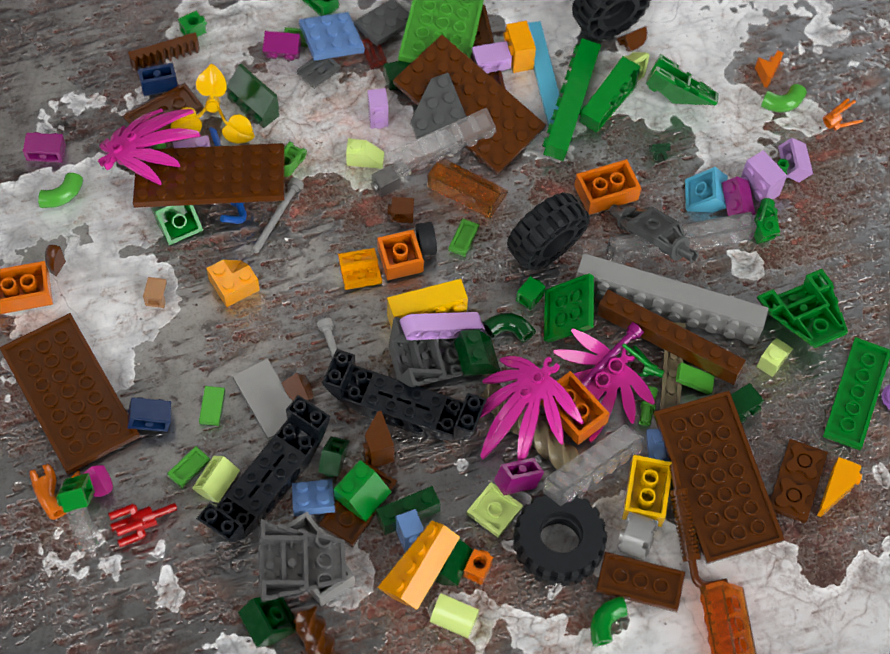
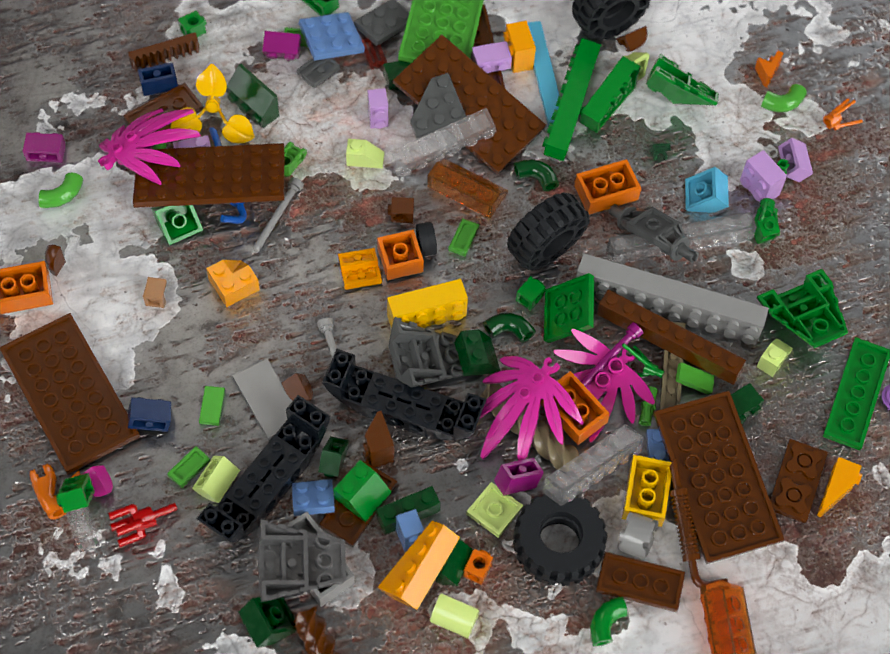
(385, 181): flat silver brick -> none
(439, 325): lavender beam -> none
(537, 170): none -> dark green cylinder
(738, 196): magenta brick -> none

